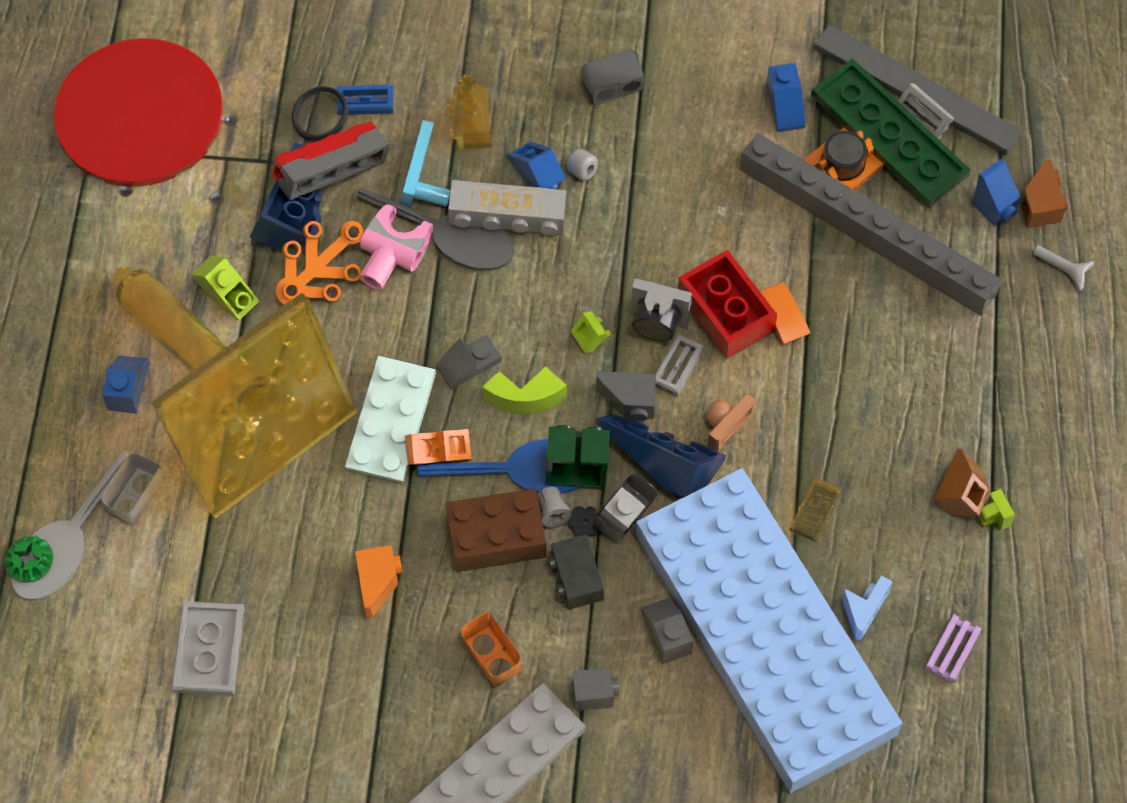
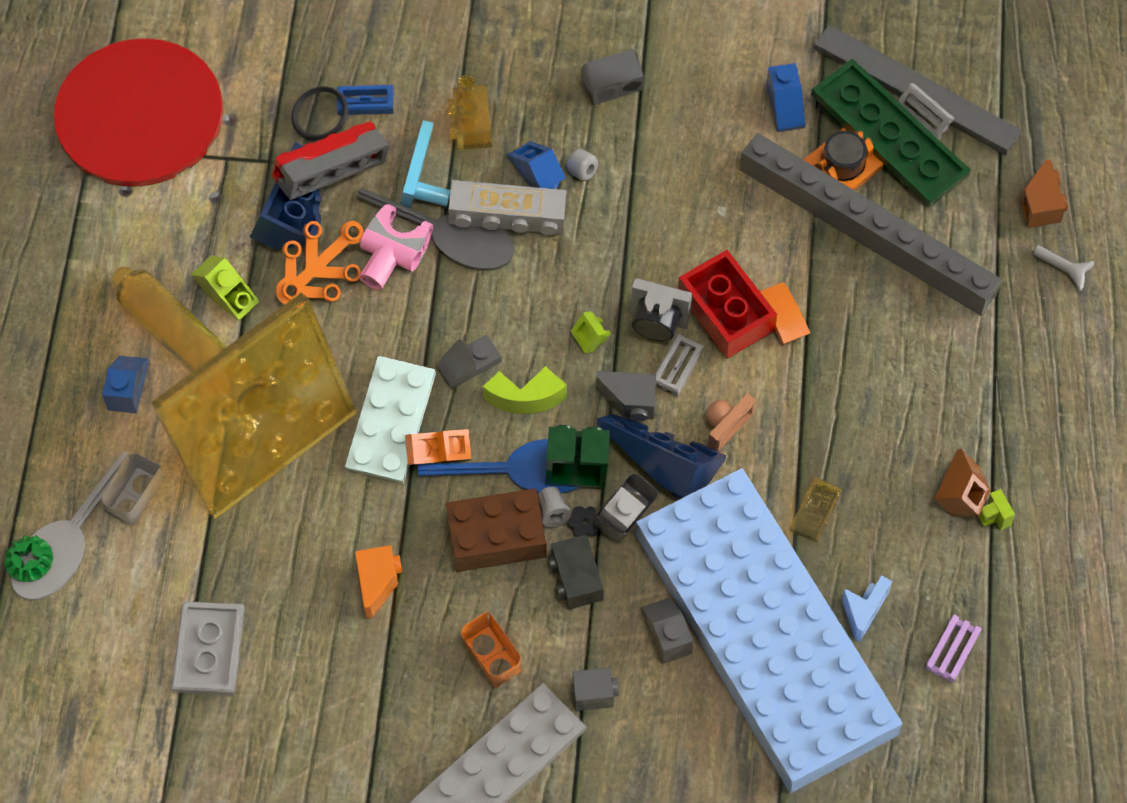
(996, 194): blue slope -> none

